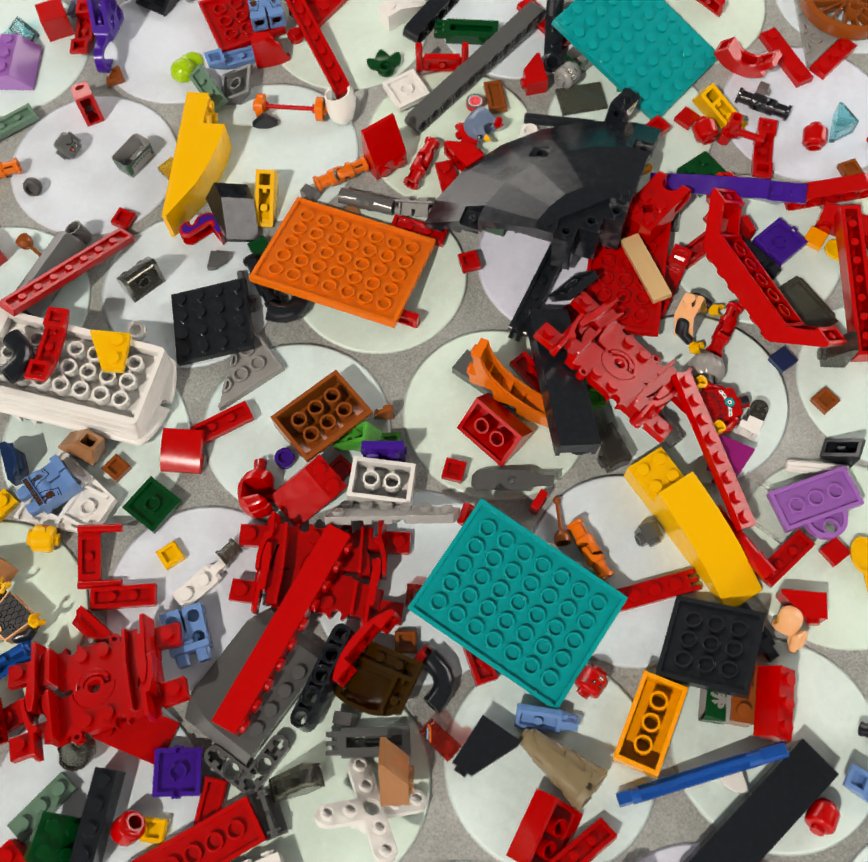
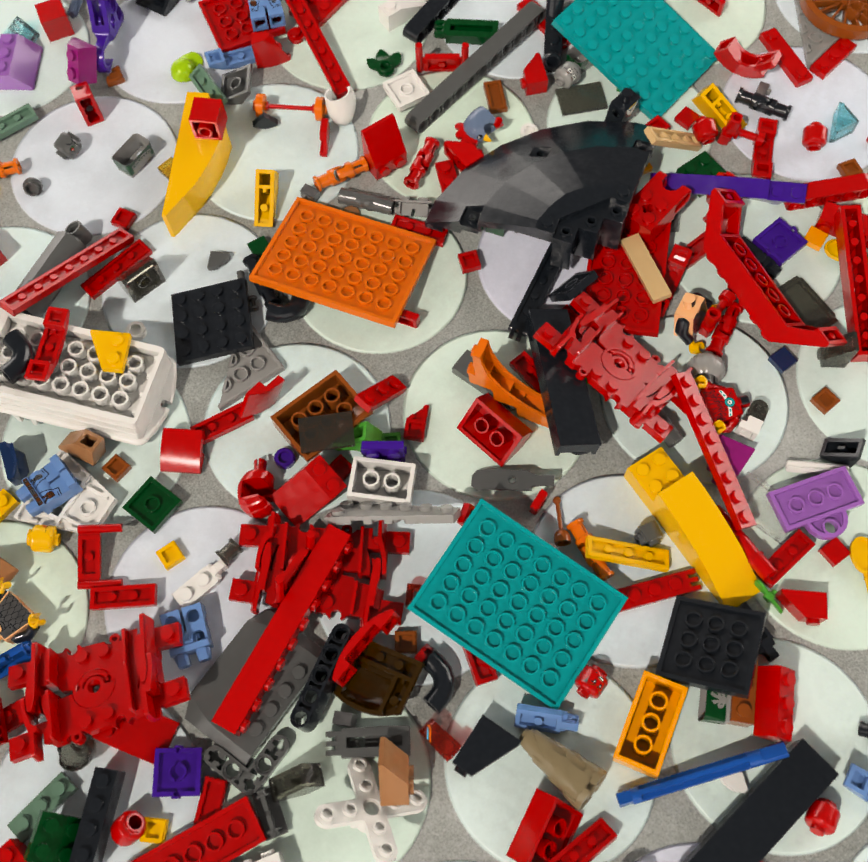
(26, 242): dark orange hinge -> none
(81, 61): none -> magenta slope
(83, 35): red slope -> none
(91, 626): red slope -> none
(106, 276): none -> red tile
(202, 227): red animal -> none
(208, 118): none -> red head
(234, 211): slope -> none
(261, 397): none -> red slope
(286, 577): none -> red plate
(324, 136): none -> red tile
(326, 432): none -> clear smoke piece
(380, 393): none -> red plate
(385, 413): dark orange tile -> none
(416, 425): none -> red tile
(453, 470): red plate -> none
(474, 101): tile -> none
(550, 120): black axle -> none
(597, 399): bright green tile -> none
(613, 451): clear smoke slope -> none
(626, 553): none -> yellow tile
(672, 138): none -> tan tile
(713, 314): none -> red bar
(746, 227): red tile -> none
(768, 595): none -> bright green piece
(789, 623): light nougat piece -> none

